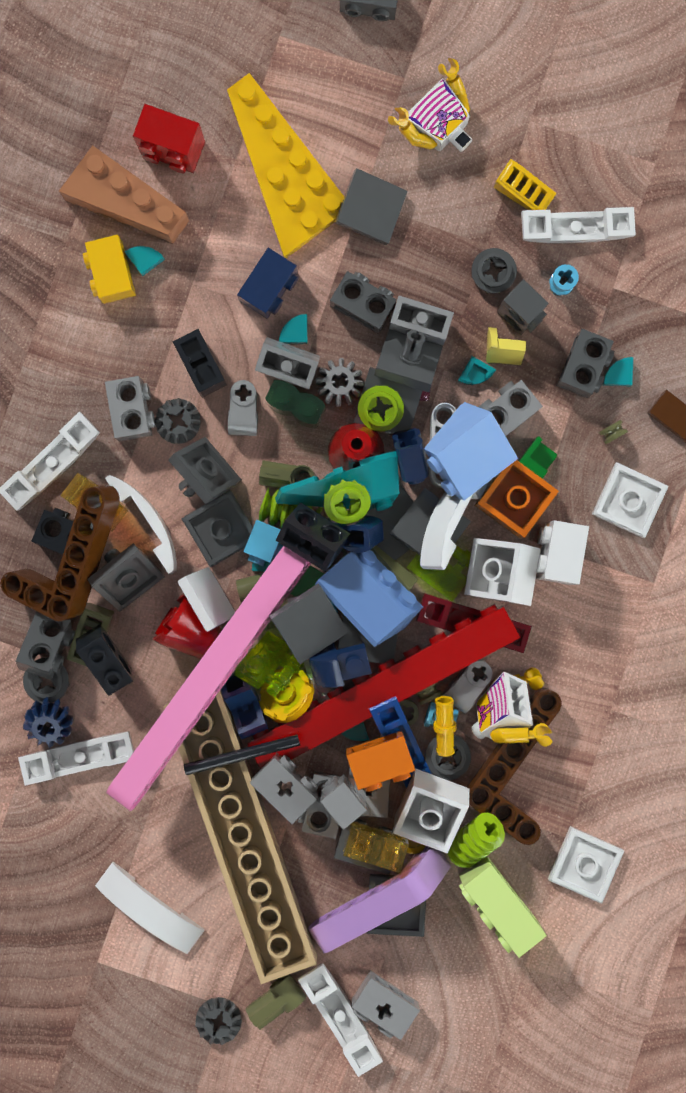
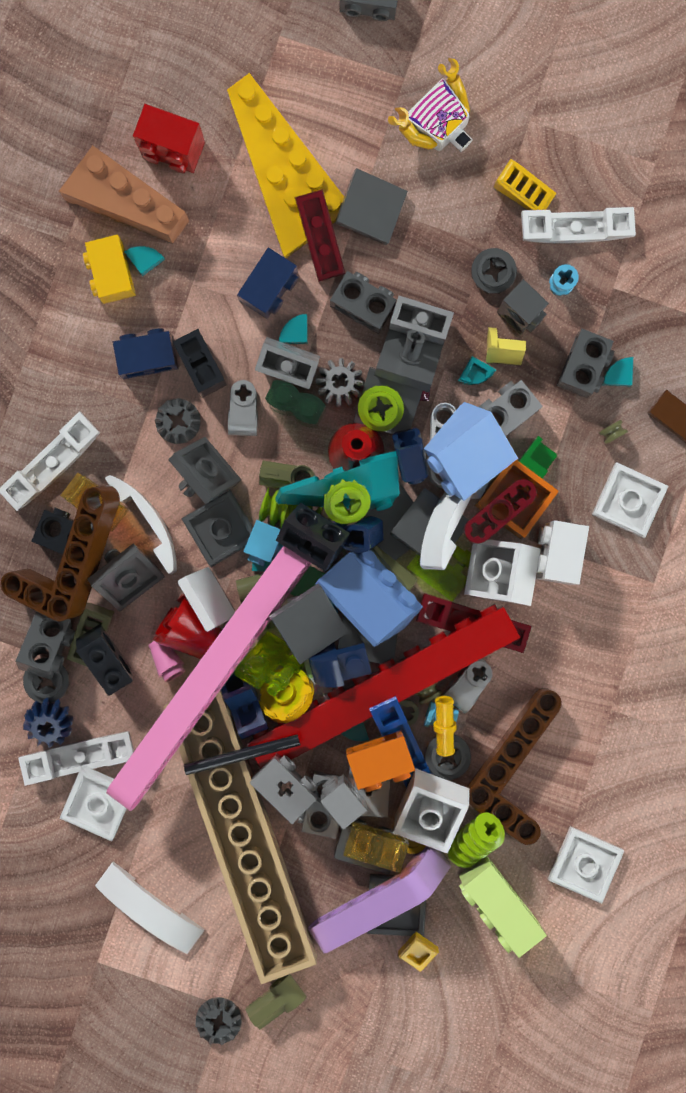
(91, 805): none -> white tile
(123, 410): light grey brick -> none
(145, 354): none -> dark blue brick
(166, 661): none -> bright pink cone
(320, 235): none -> dark red tile
(339, 1015): white slope -> none
(376, 992): light grey brick -> none
(418, 951): none -> yellow tile
(506, 710): torso -> none
(521, 503): none -> dark red beam

